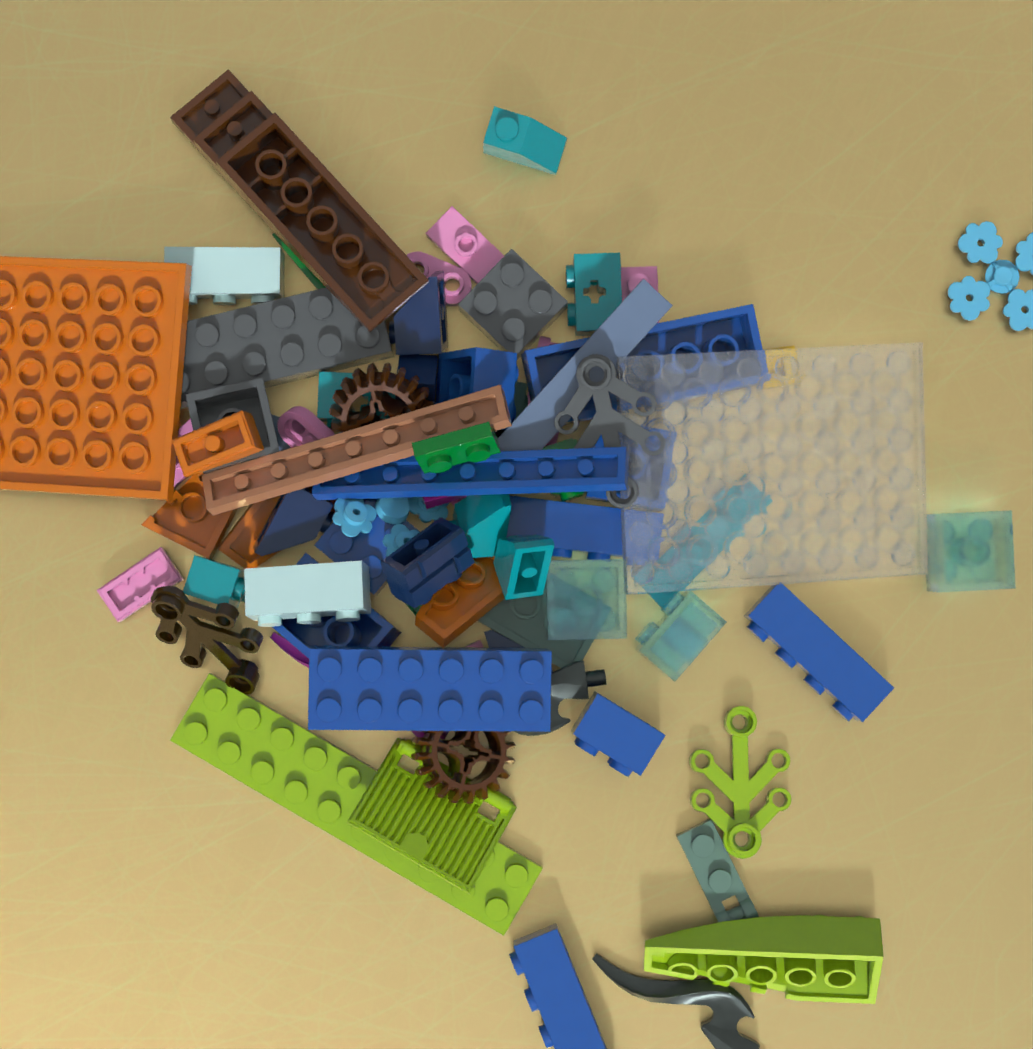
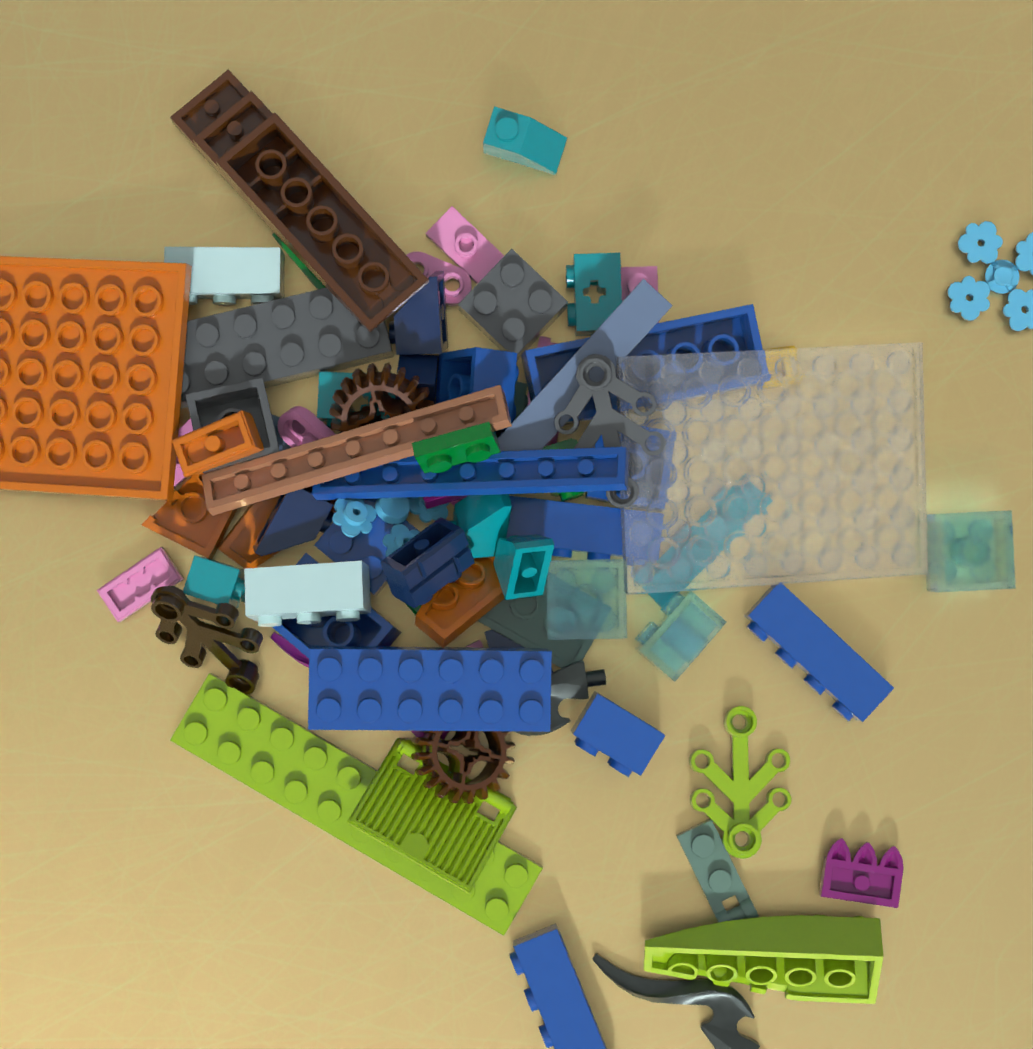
(862, 878): none -> magenta plate

